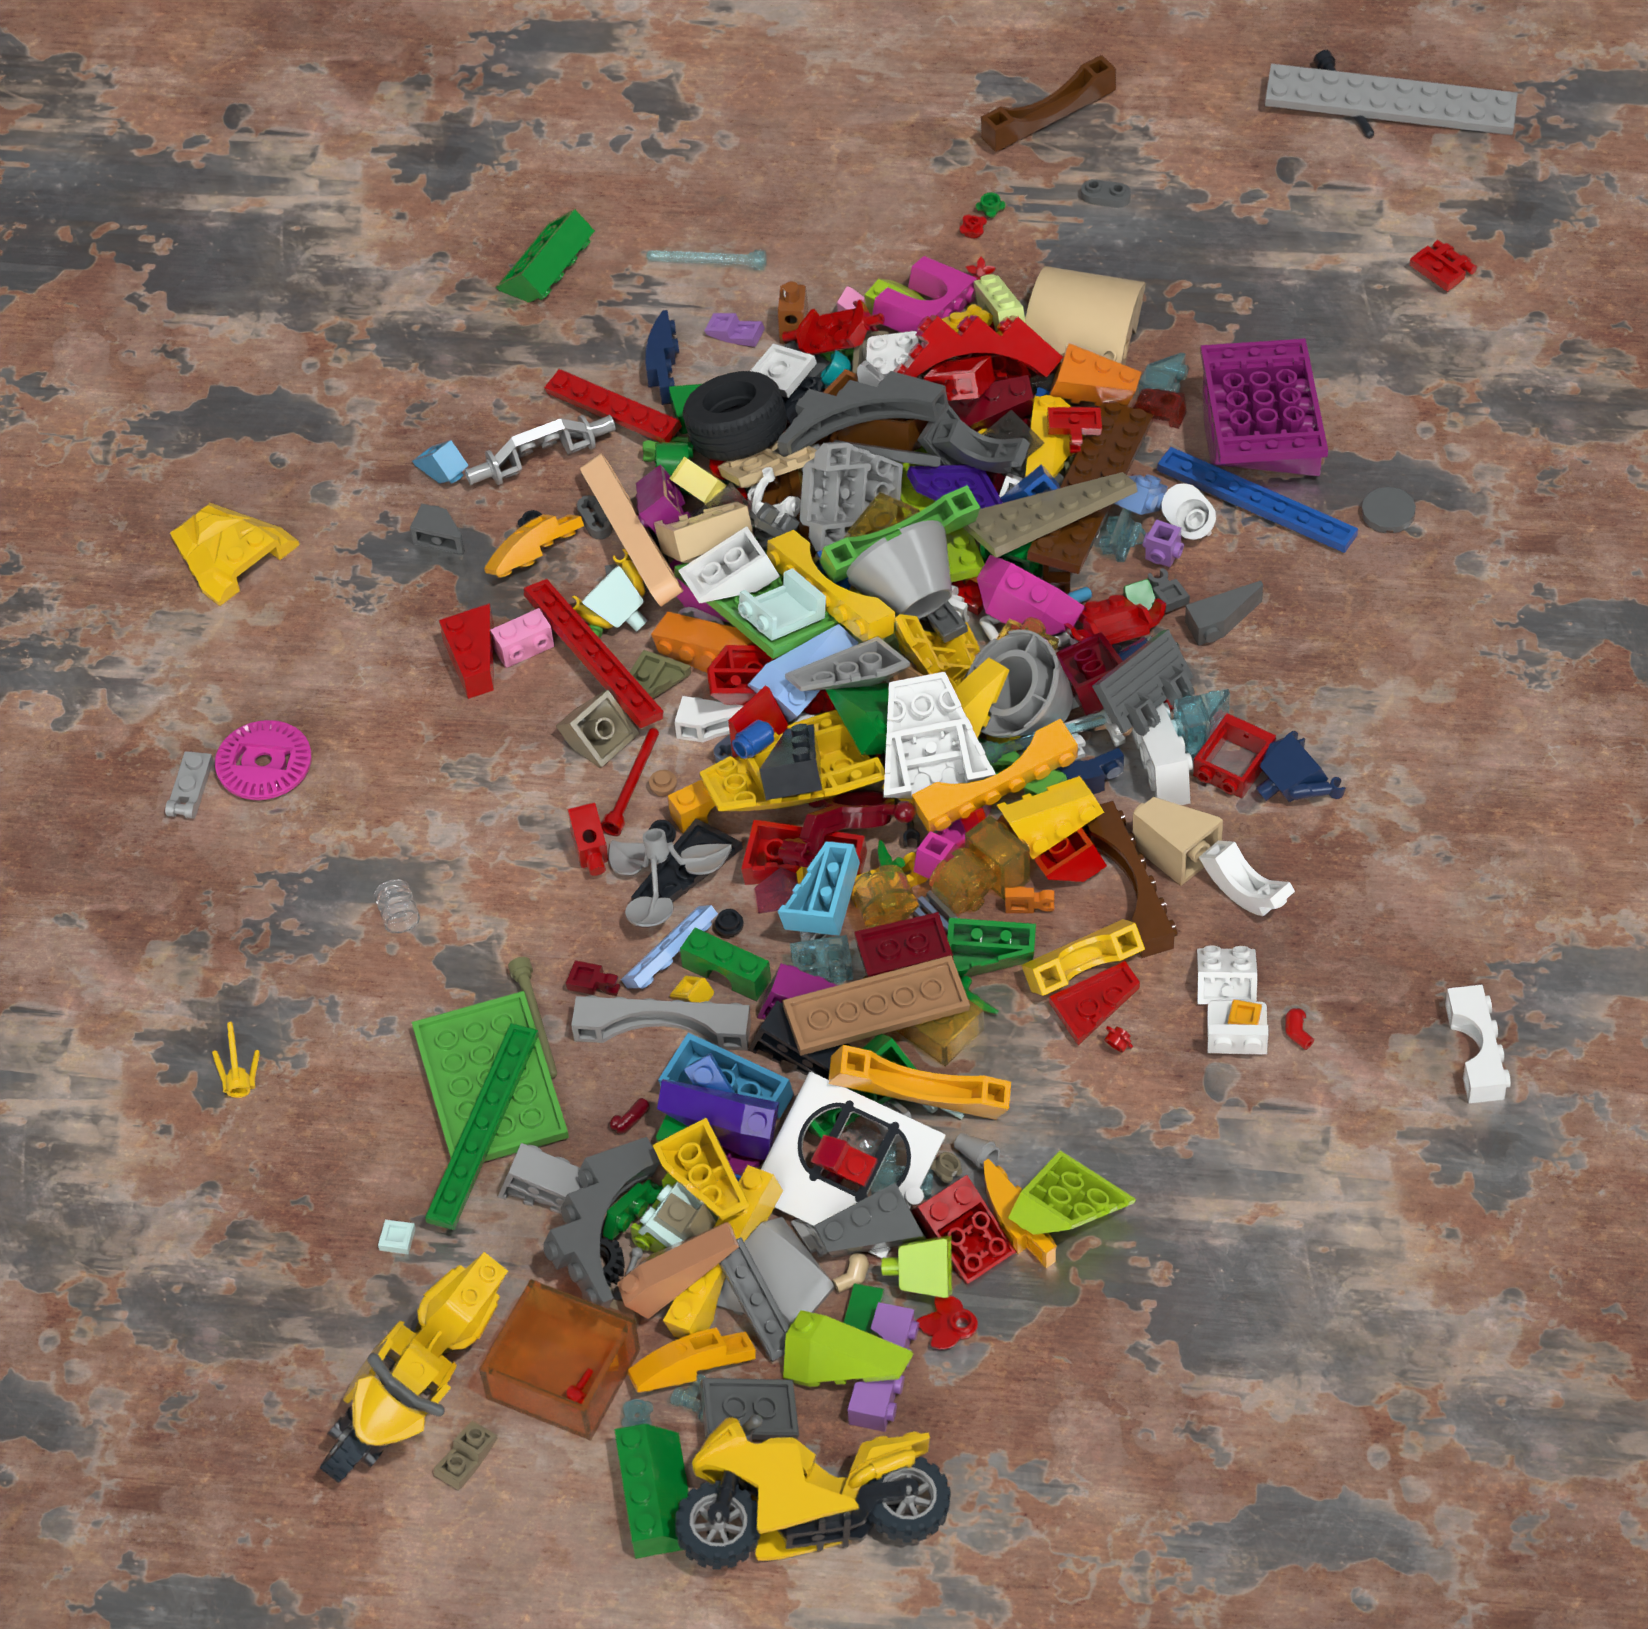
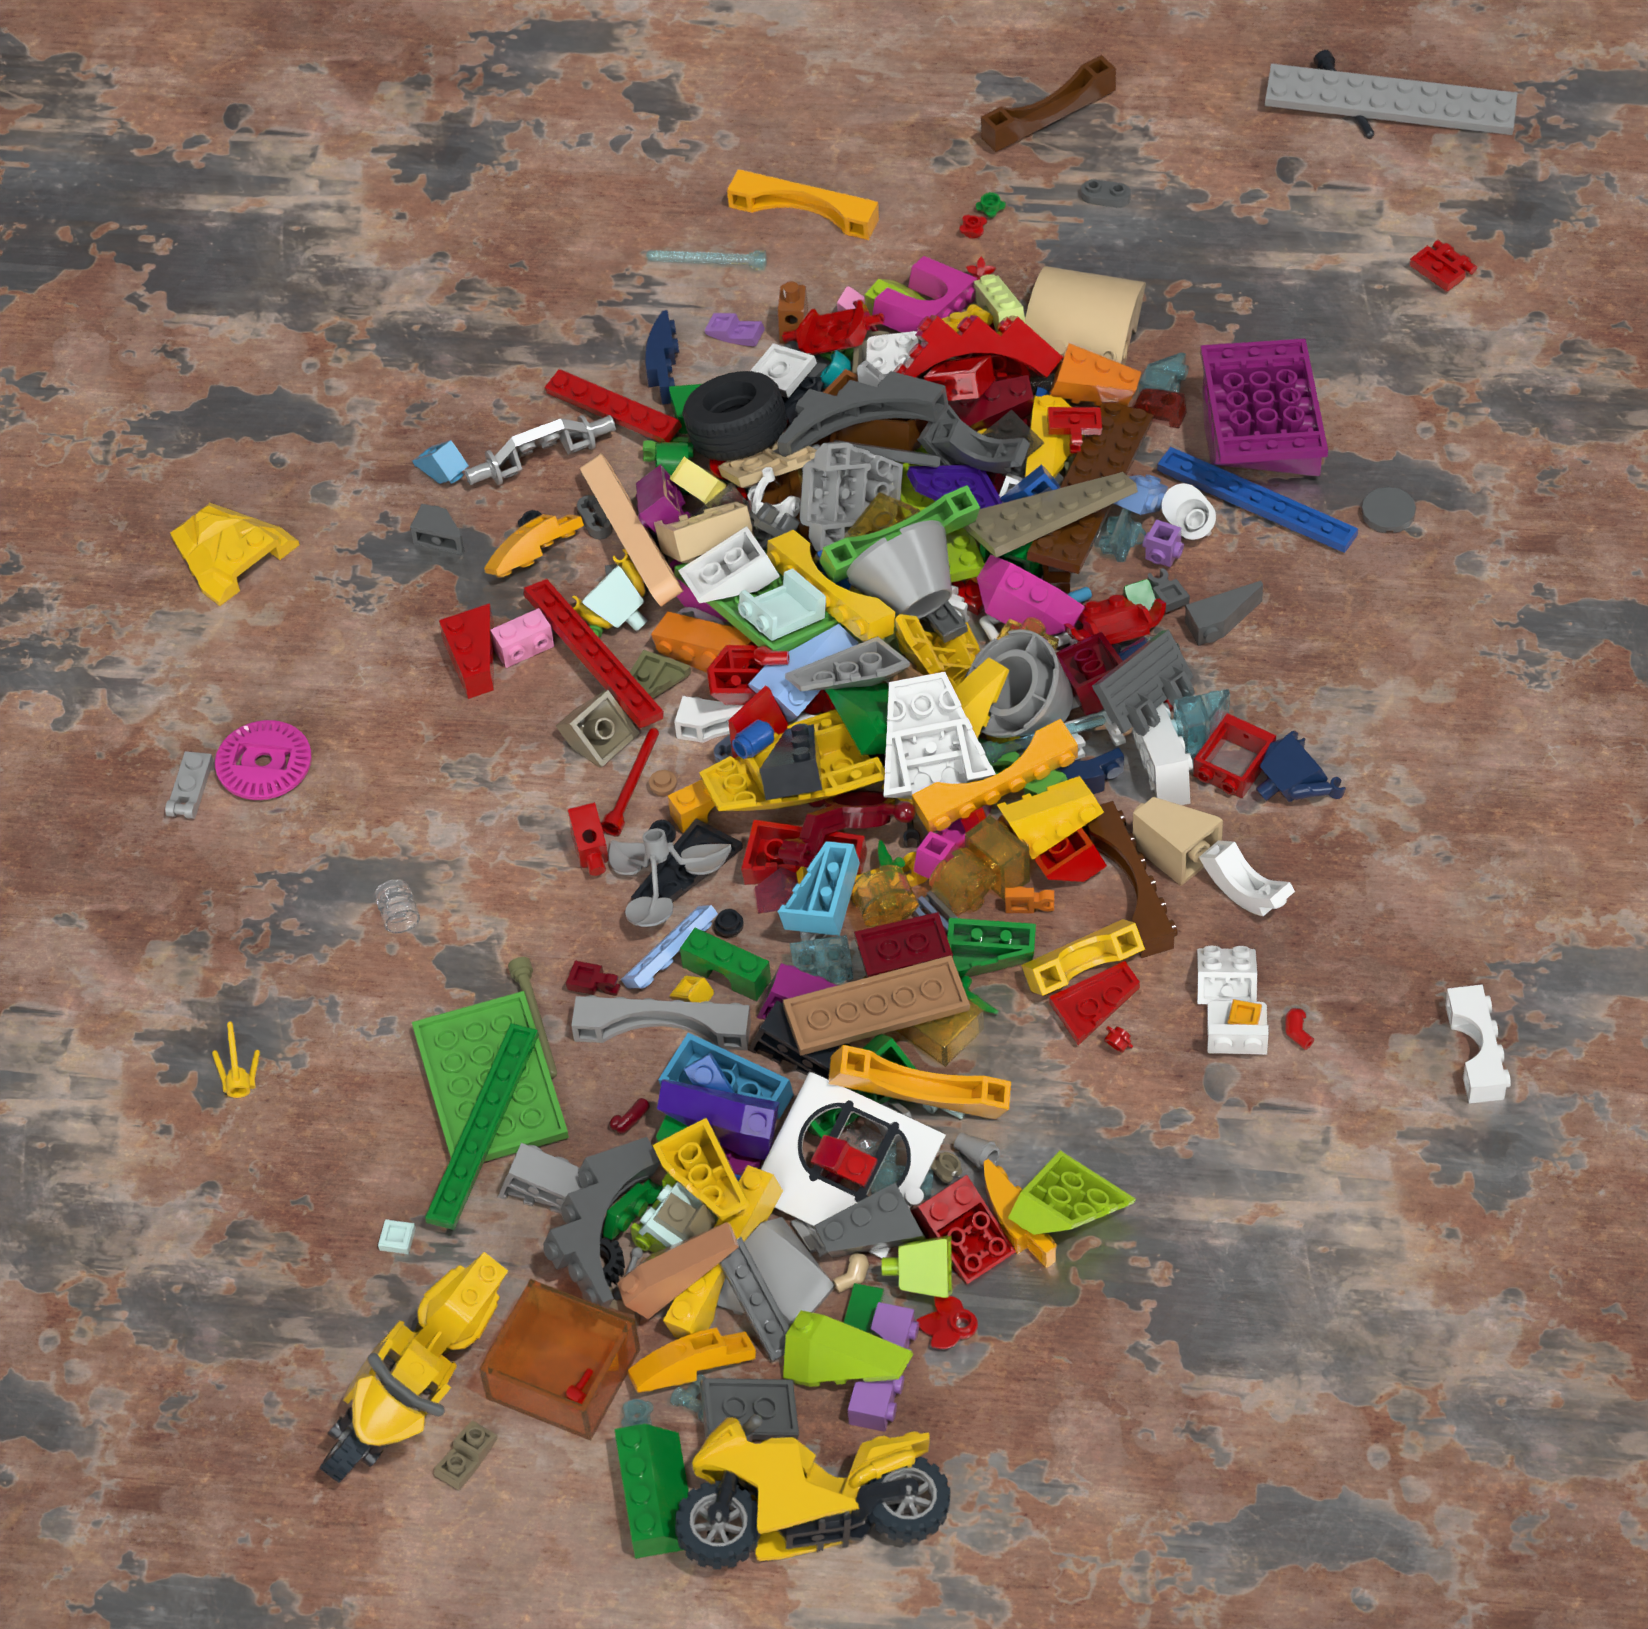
(547, 258): green slope -> none
(759, 192): none -> light orange arch
(766, 656): none -> red arm

